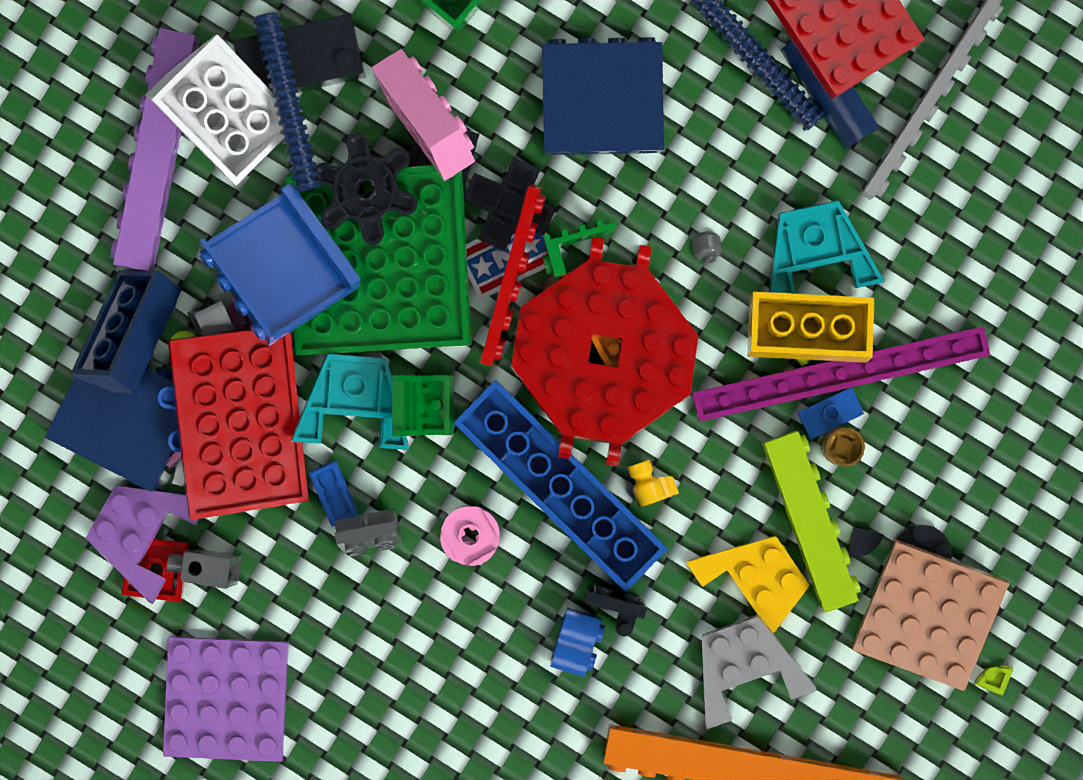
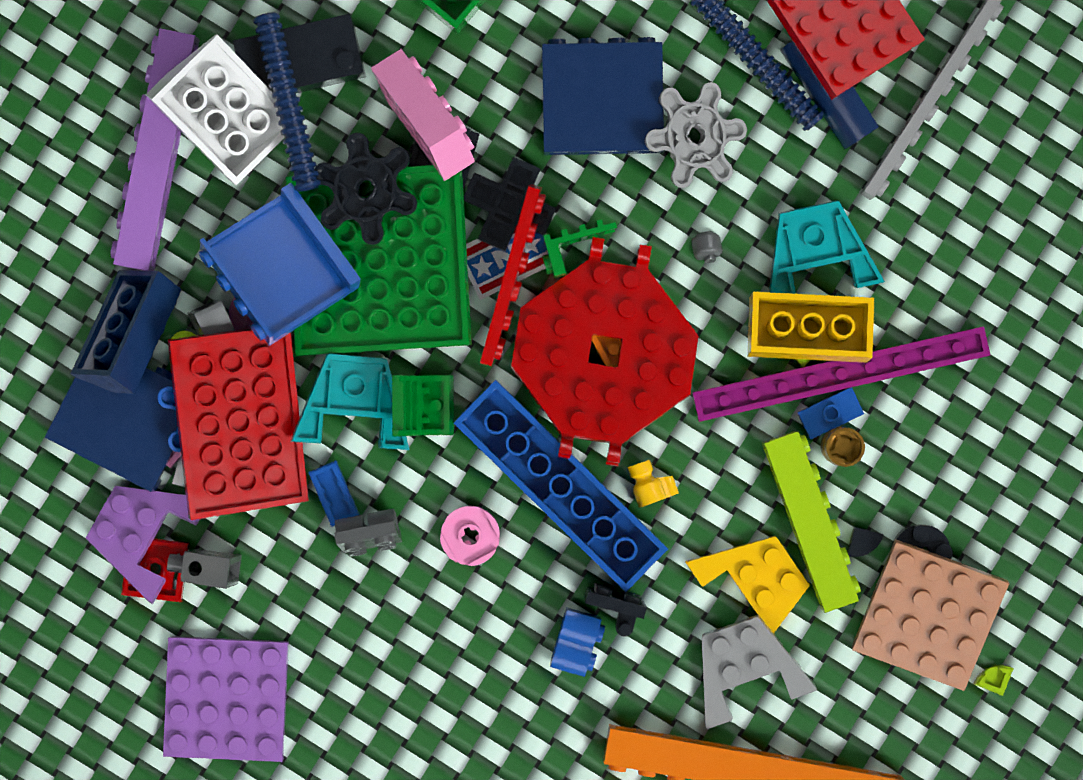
(713, 131): none -> light grey plate

